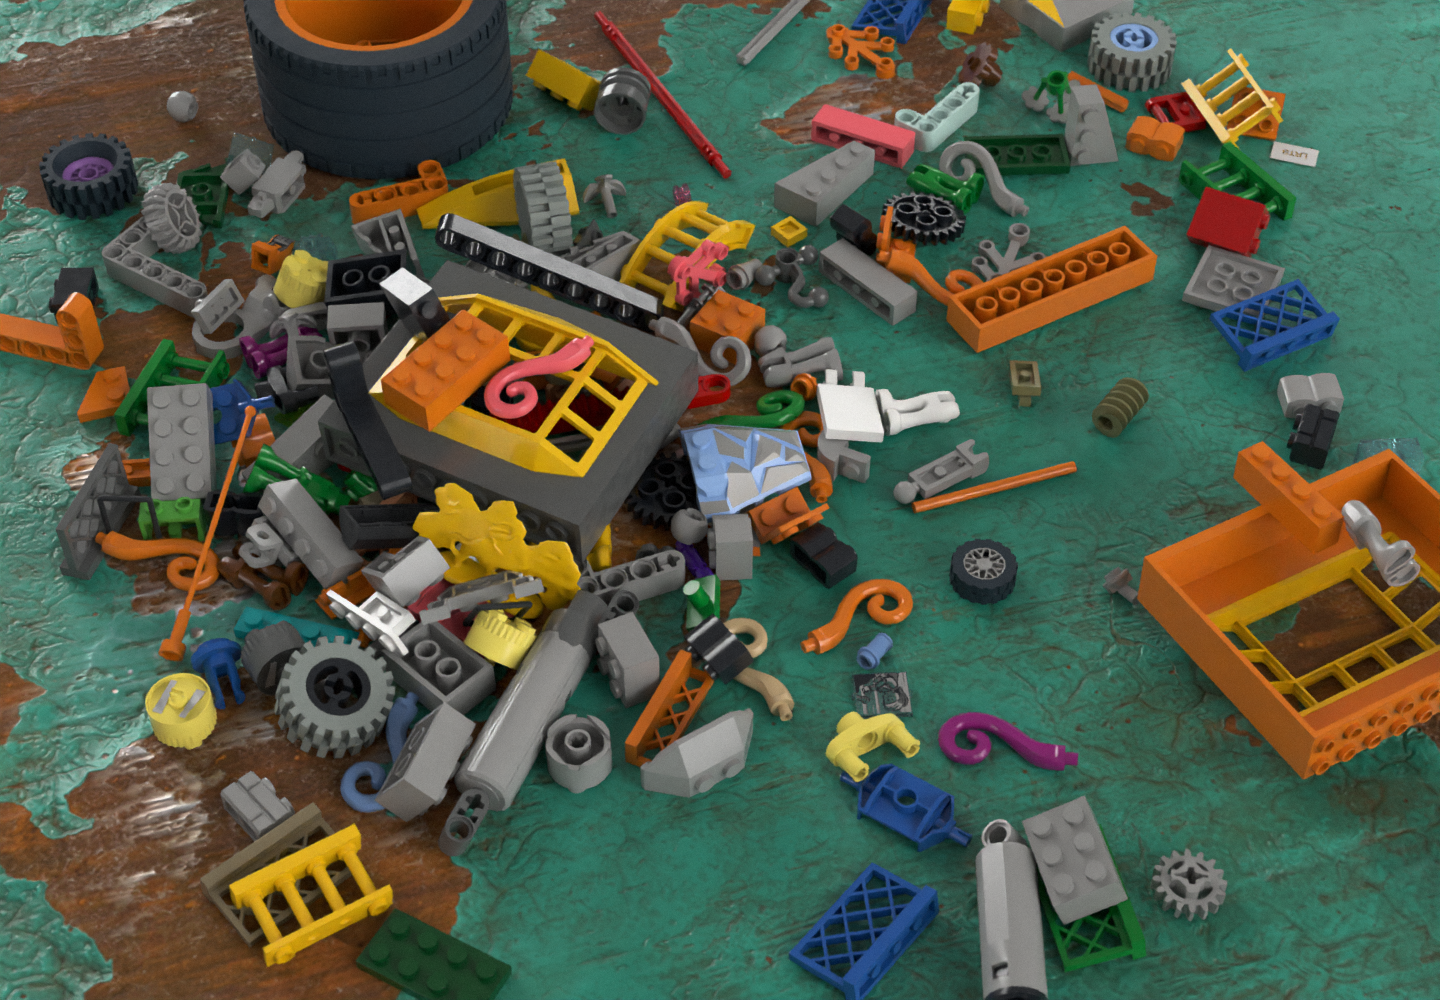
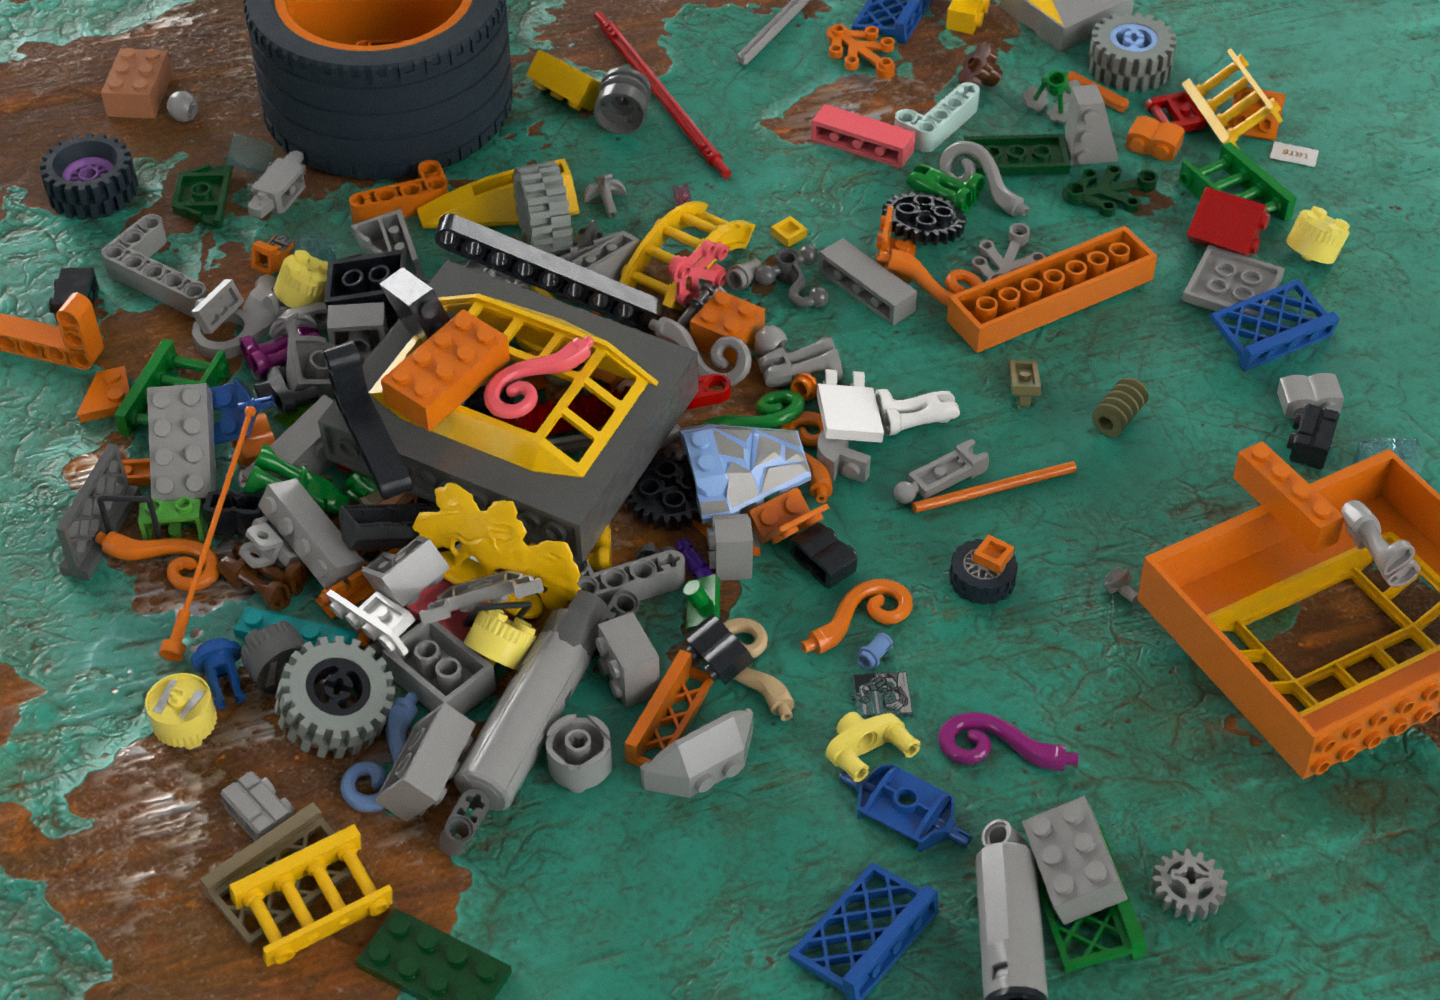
(137, 83): none -> nougat brick
(171, 218): light grey gear -> none
(243, 171): light grey brick -> none
(689, 526): light grey piece -> none
(824, 184): light grey wedge -> none
(854, 229): black brick -> none
(993, 554): none -> orange plate
(1078, 193): none -> dark green plant
(1318, 236): none -> light yellow piece

